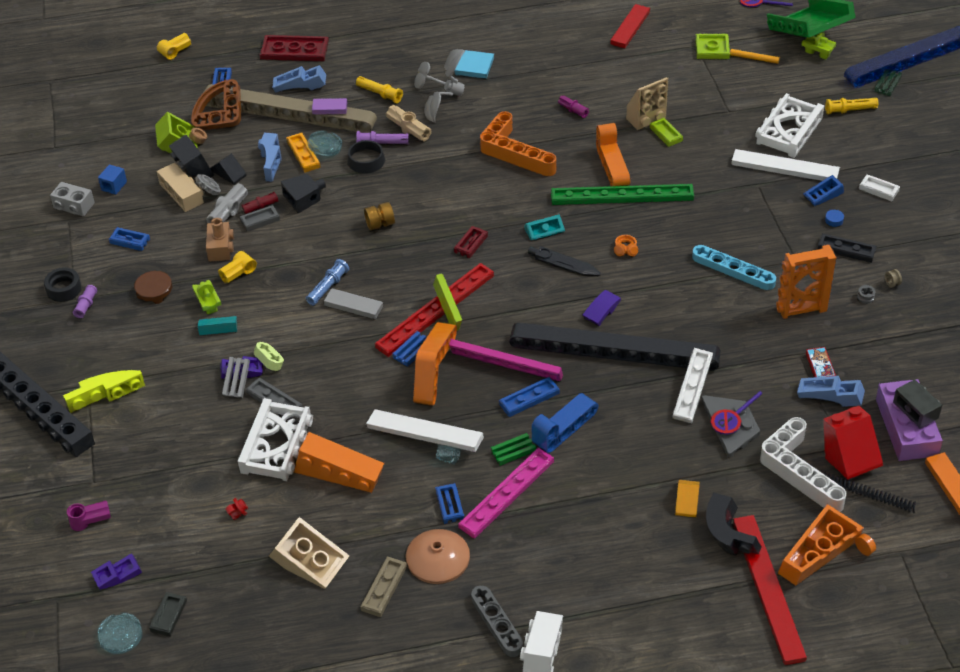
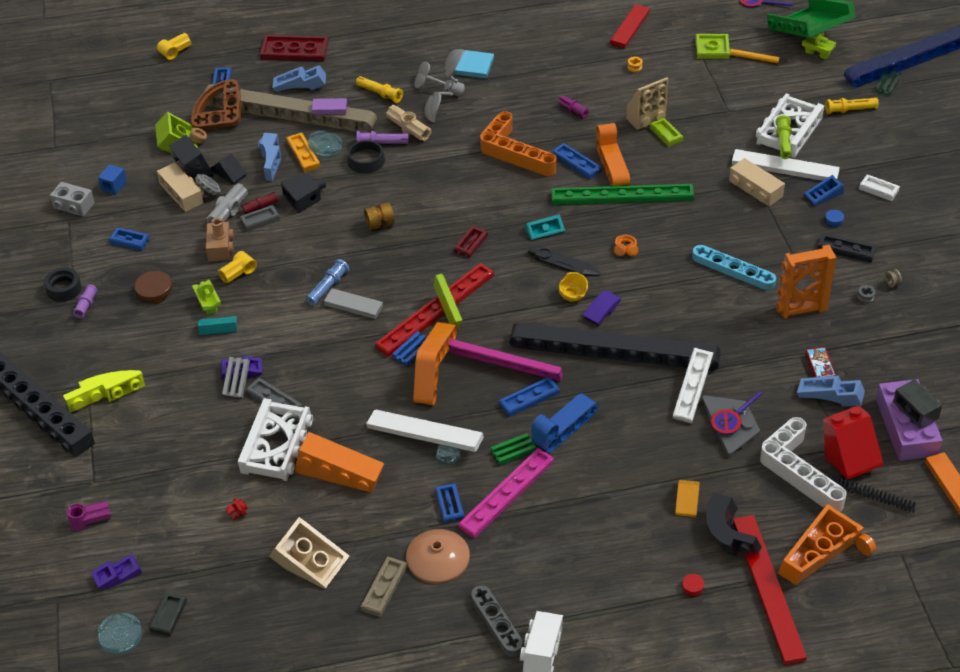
(268, 356): yellowish green beam -> none
(573, 287): none -> yellow hair
(577, 161): none -> blue tile
(634, 64): none -> light orange bush
(693, 585): none -> red tile
(756, 182): none -> tan brick
(784, 131): none -> lime pin

